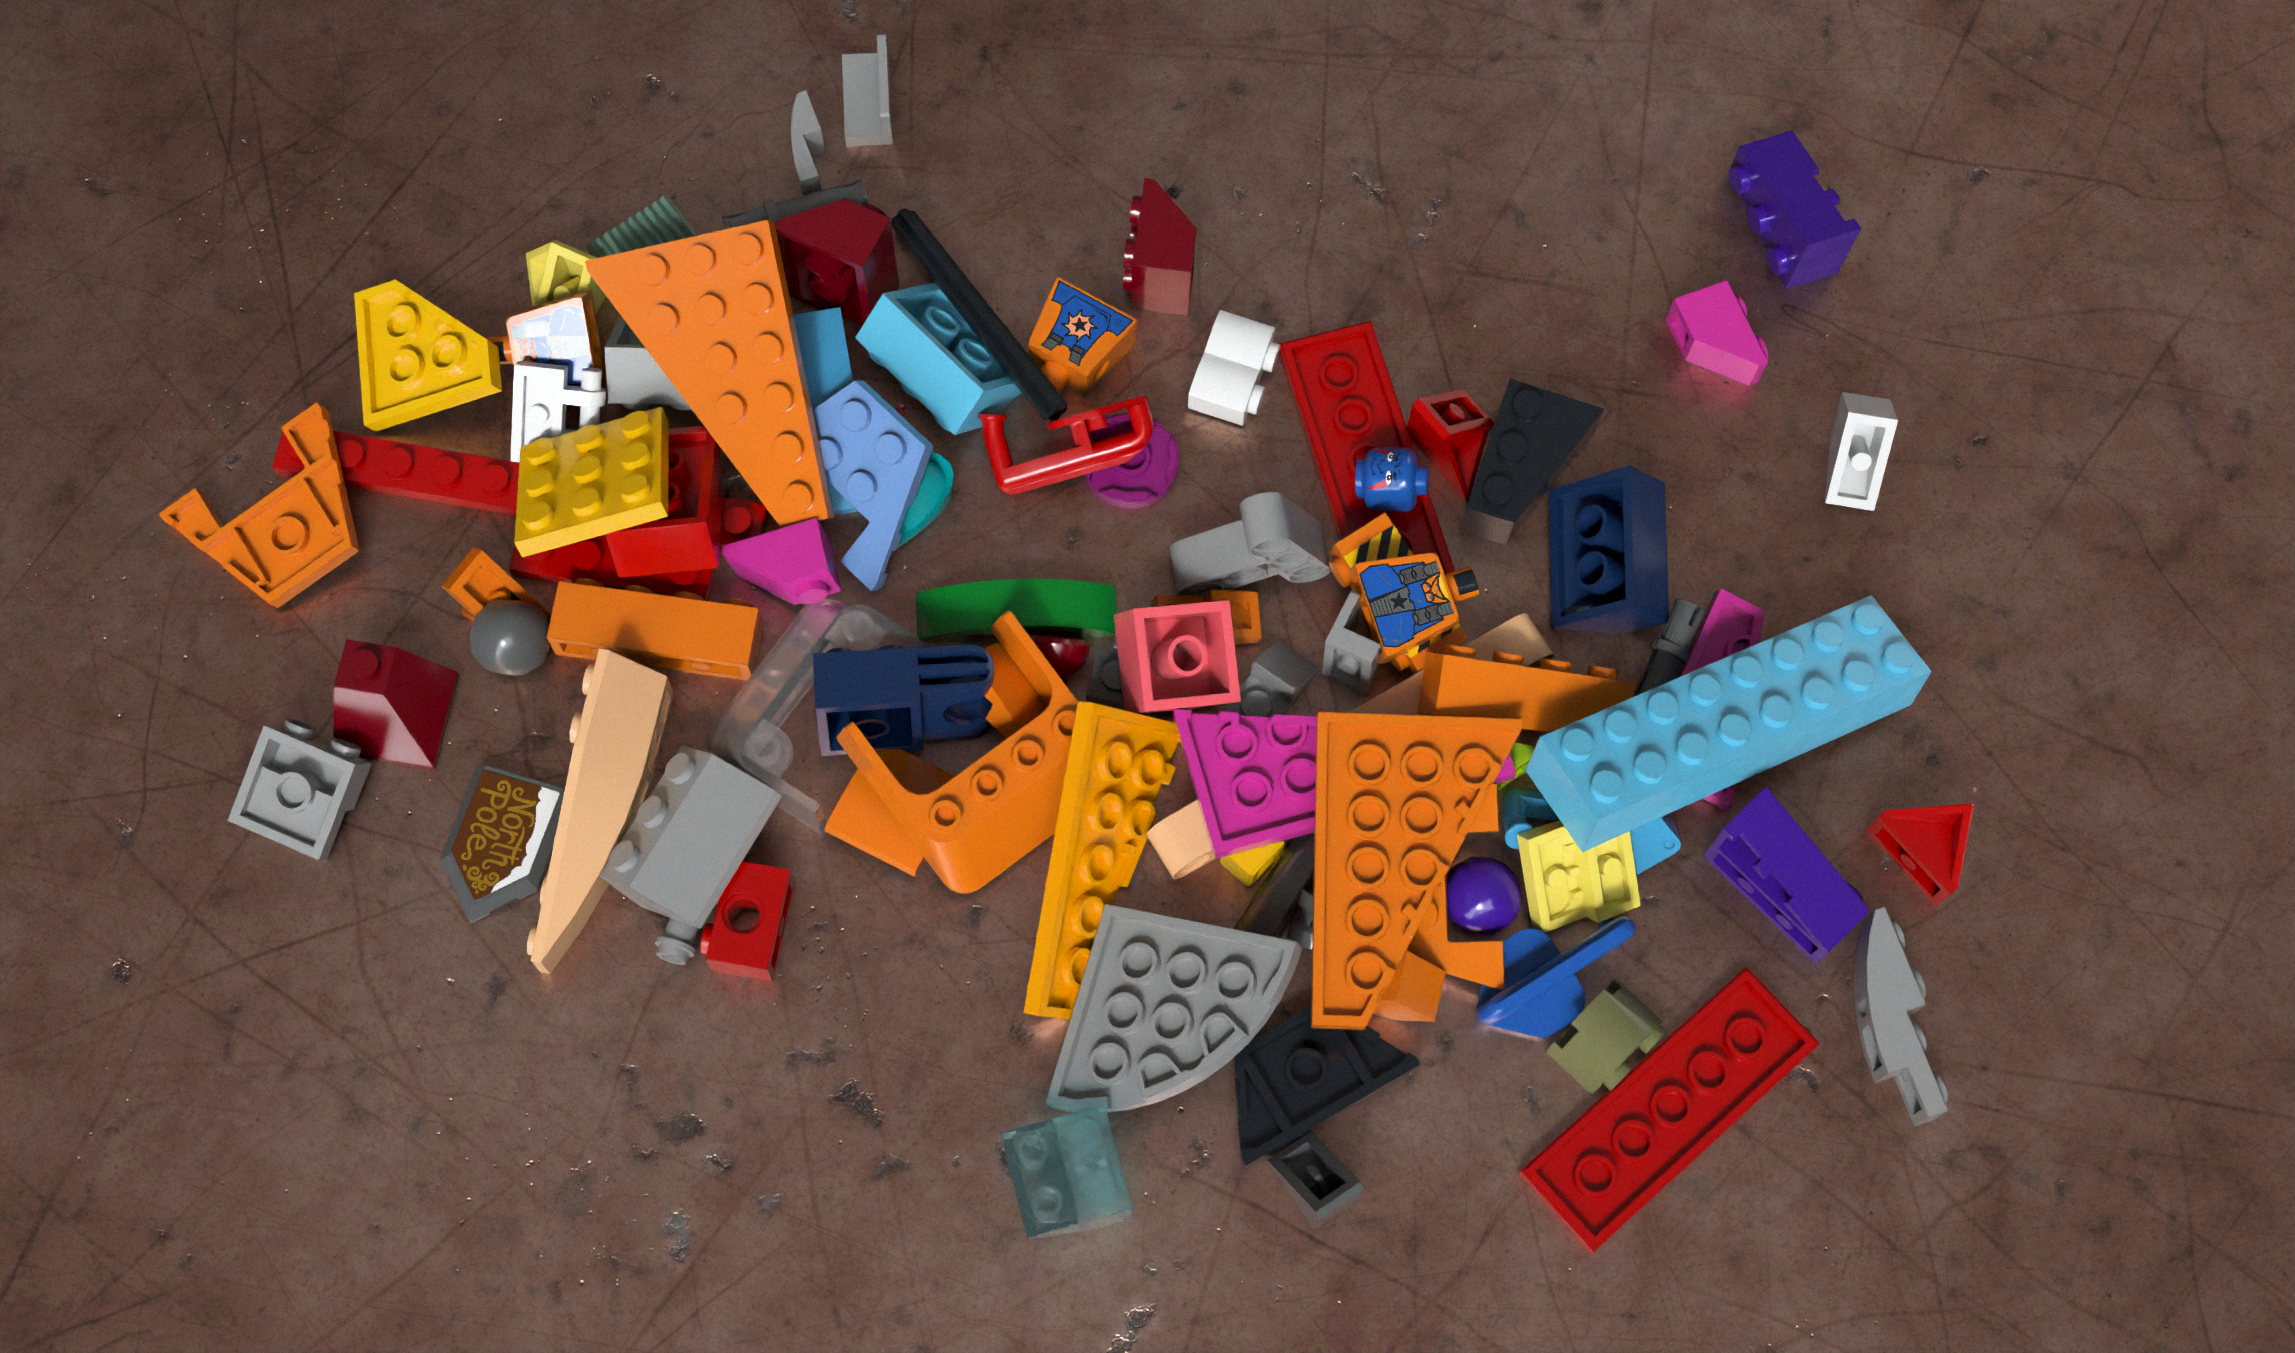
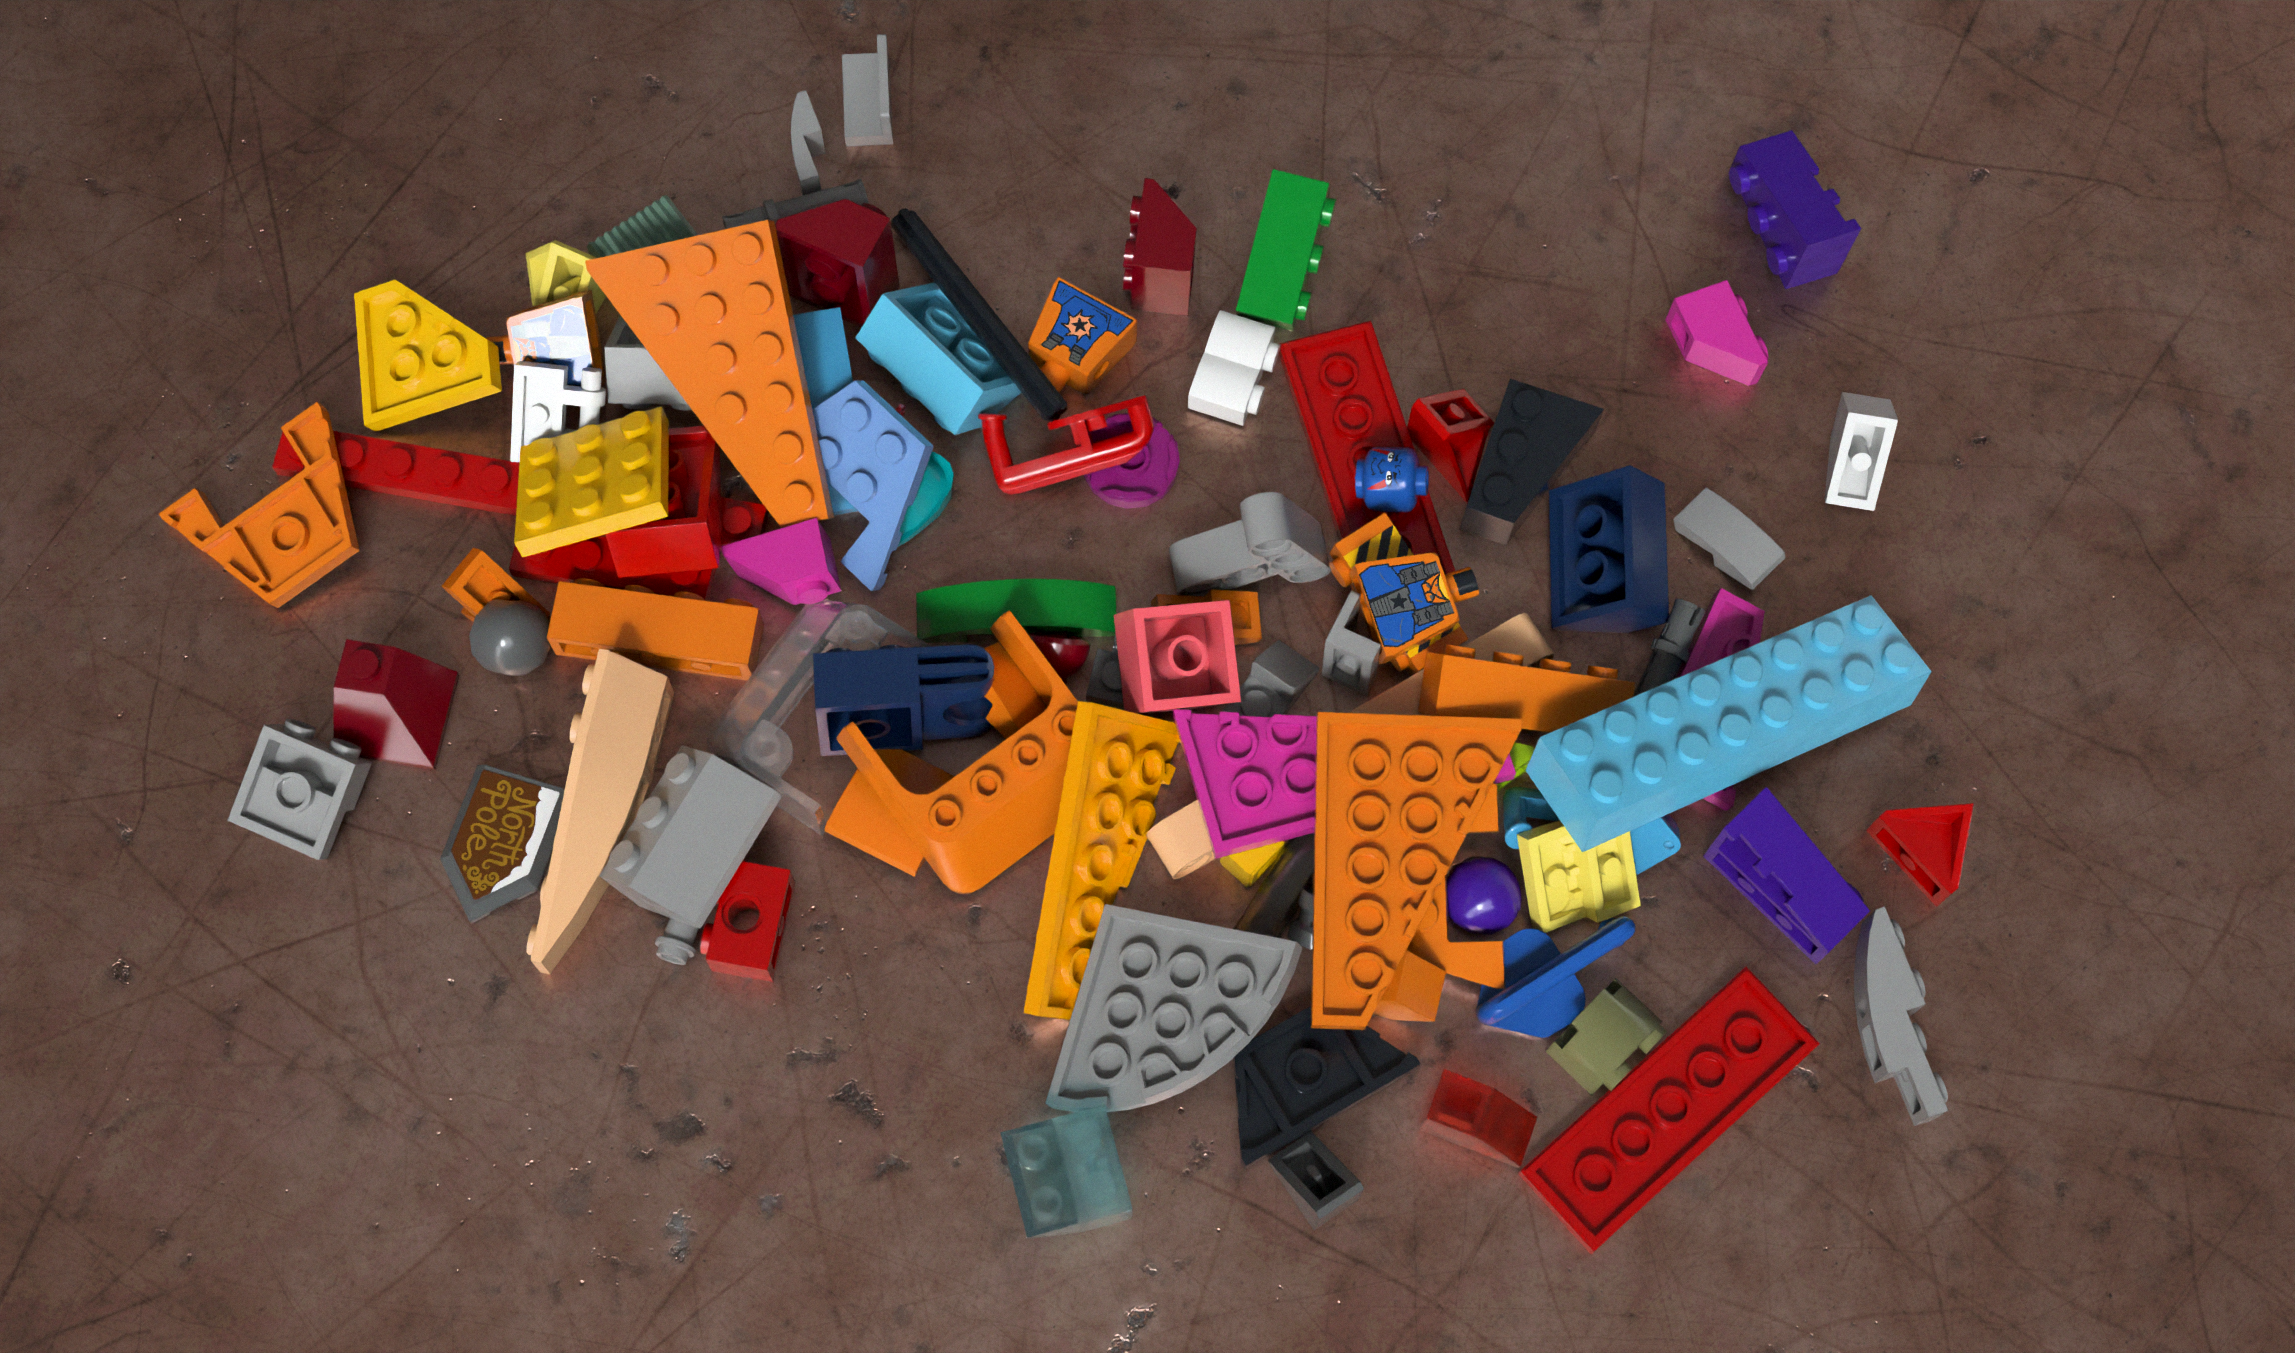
(1285, 250): none -> green wedge
(1478, 1118): none -> clear red slope
(1733, 539): none -> light grey slope

